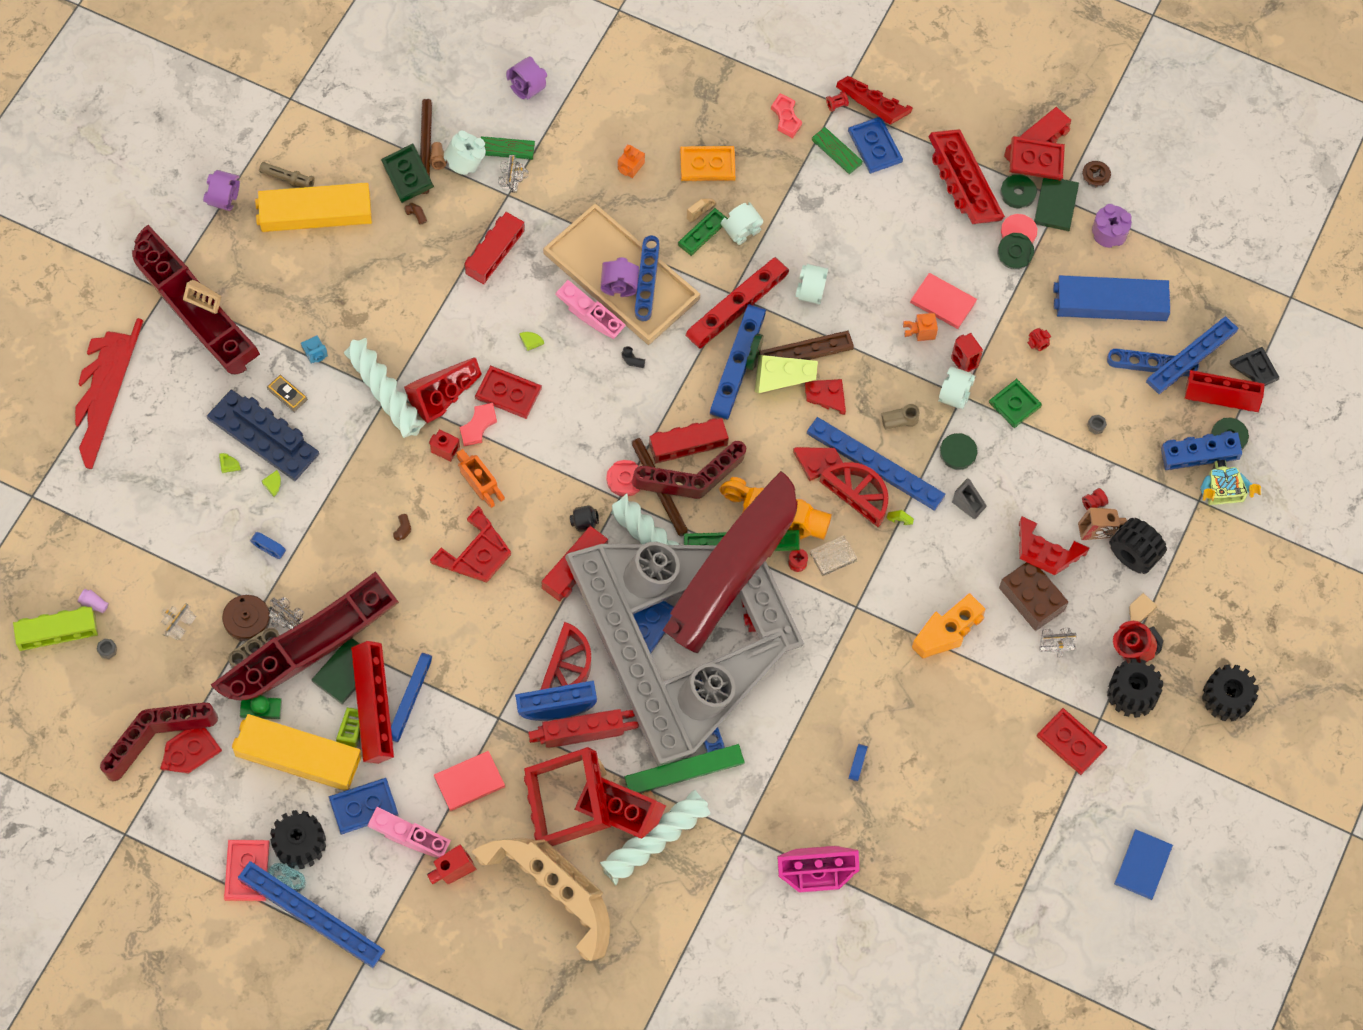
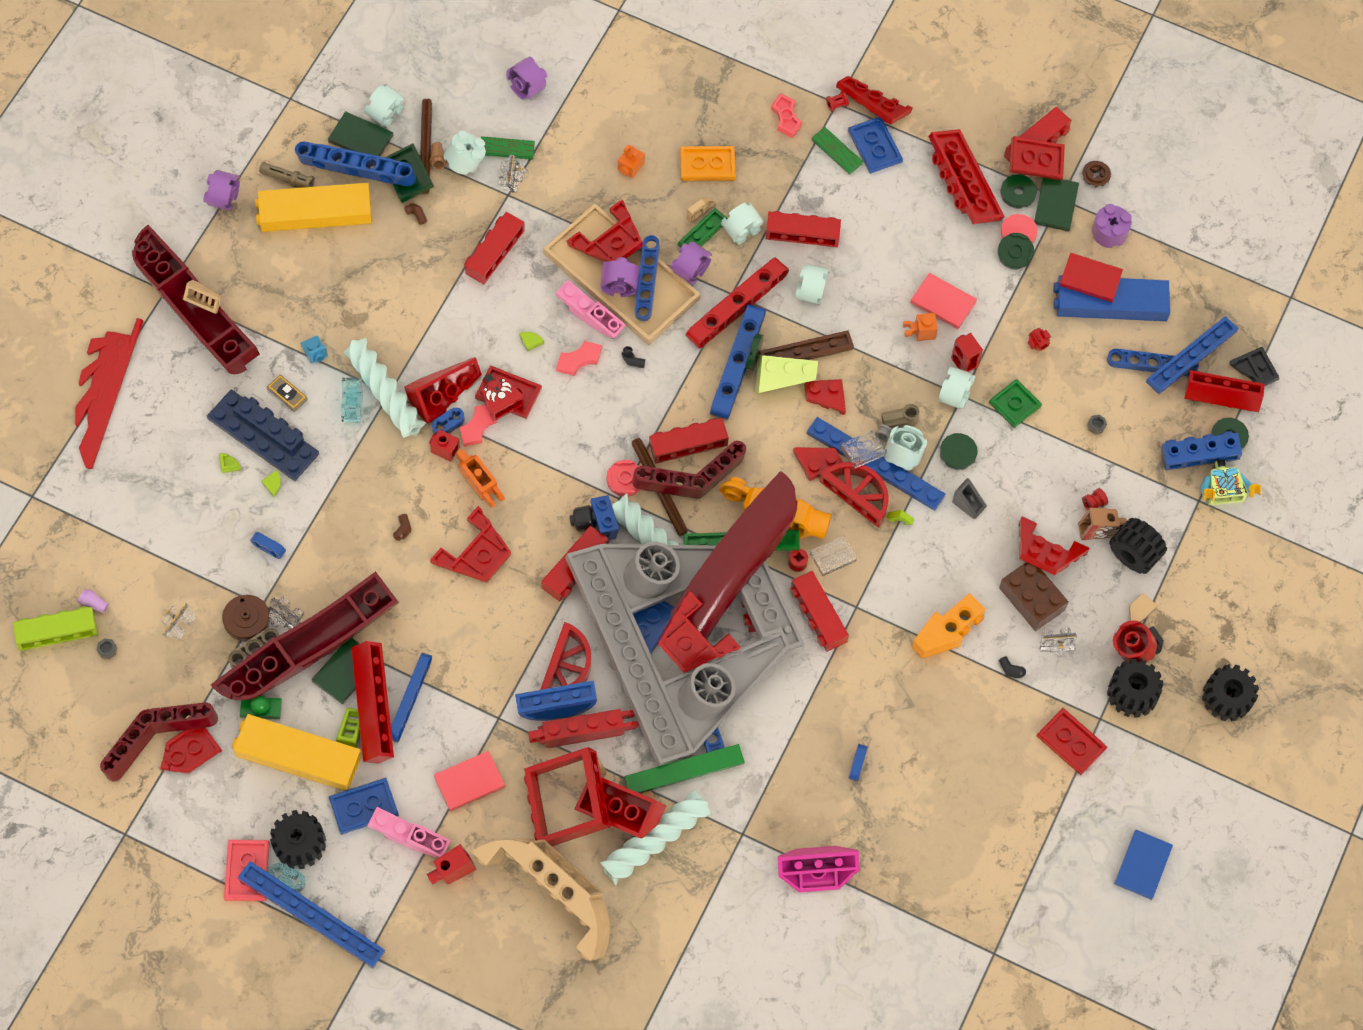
(351, 400): none -> clear light blue brick
(355, 163): none -> blue beam
(360, 135): none -> dark green tile
(384, 105): none -> light aqua brick
(448, 422): none -> blue beam
(500, 396): none -> red torso
(586, 354): none -> coral tile
(605, 516): none -> blue bracket
(616, 242): none -> red wing
(685, 642): none -> red wing
(691, 262): none -> medium lavender brick
(803, 229): none -> red brick
(819, 611): none -> red brick
(863, 449): none -> clear plate
(883, 432): none -> light grey bush
(905, 447): none -> light aqua brick
(1011, 670): none -> black arm
(1091, 277): none -> red tile

